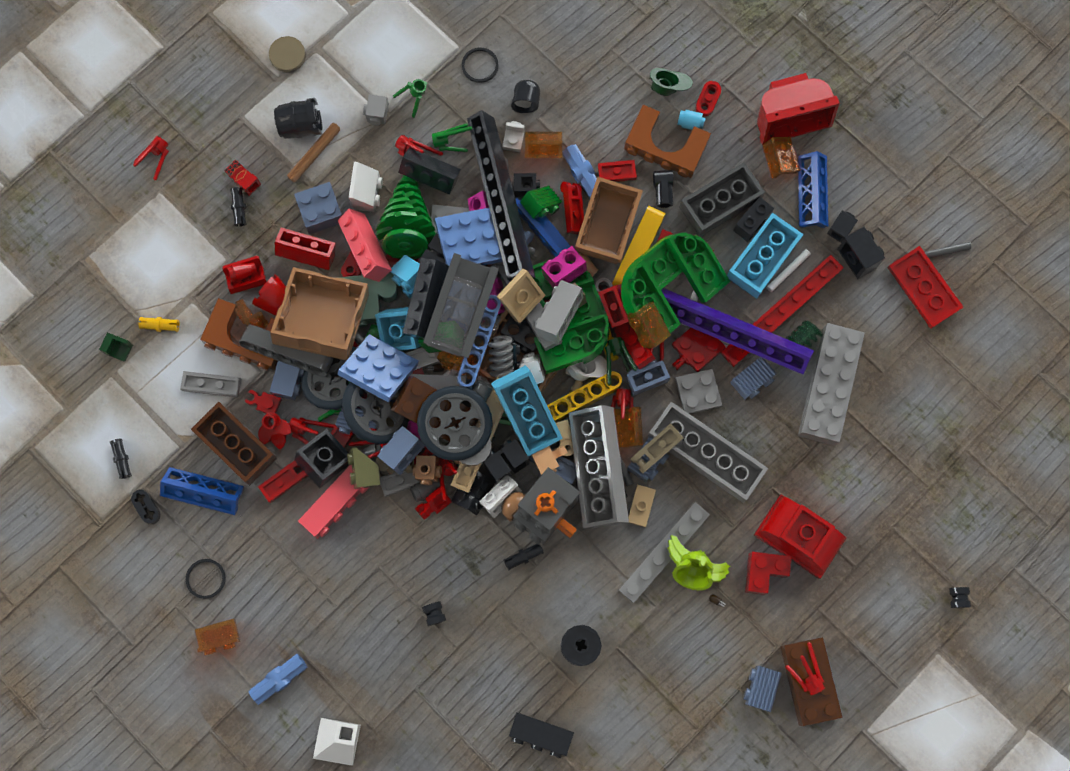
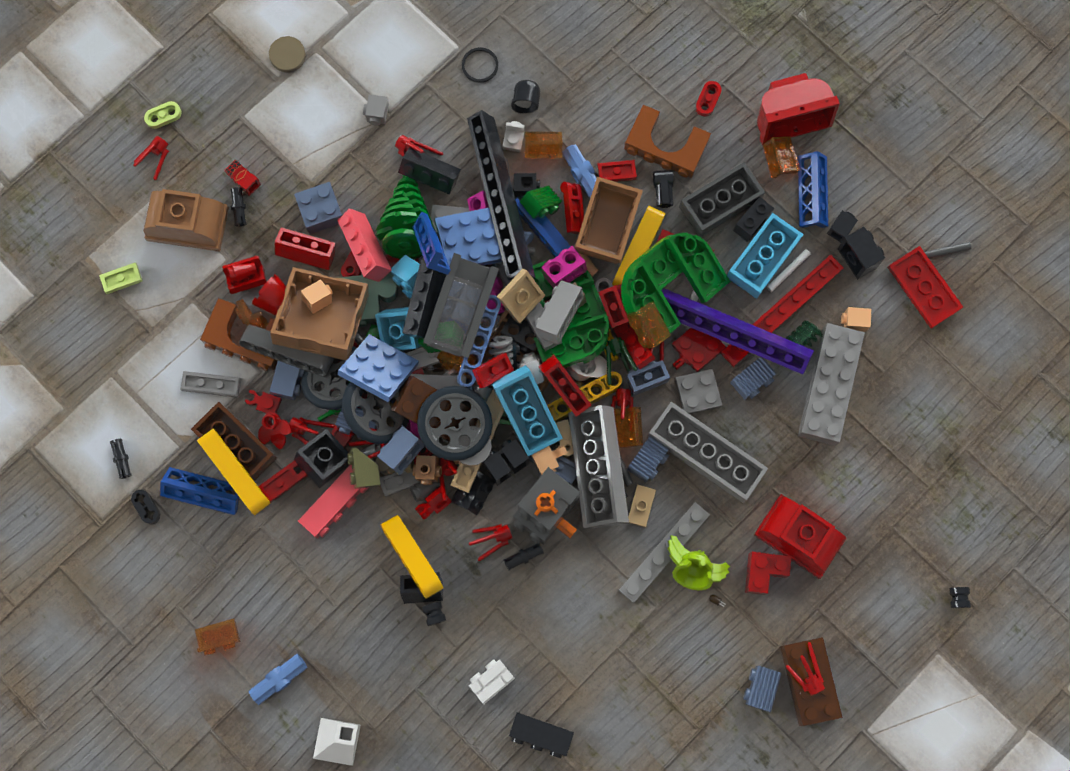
(116, 347): dark green panel -> none
(121, 278): none -> yellowish green plate
(159, 324): yellow pin -> none
(162, 112): none -> yellowish green plate
(185, 220): none -> medium nougat container
(188, 574): black piece -> none
(233, 471): none -> yellow beam
(298, 119): black piece -> none
(313, 152): medium nougat axle -> none
(317, 296): none -> light nougat brick
(364, 188): white slope -> none
(411, 593): none -> black brick
(412, 556): none -> yellow beam
(417, 89): green plant -> none
(430, 245): none -> blue fence
(441, 138): green plant -> none
(491, 681): none -> white brick
(492, 370): none -> red plate
(494, 498): white bracket -> none
(501, 535): none -> red plant
(510, 504): medium nougat hair -> none
(565, 385): none -> red brick
(582, 657): black piece -> none
(657, 447): dark tan plate -> none
(668, 82): dark green piece -> none
(689, 119): medium azure brick -> none
(857, 319): none -> light nougat brick

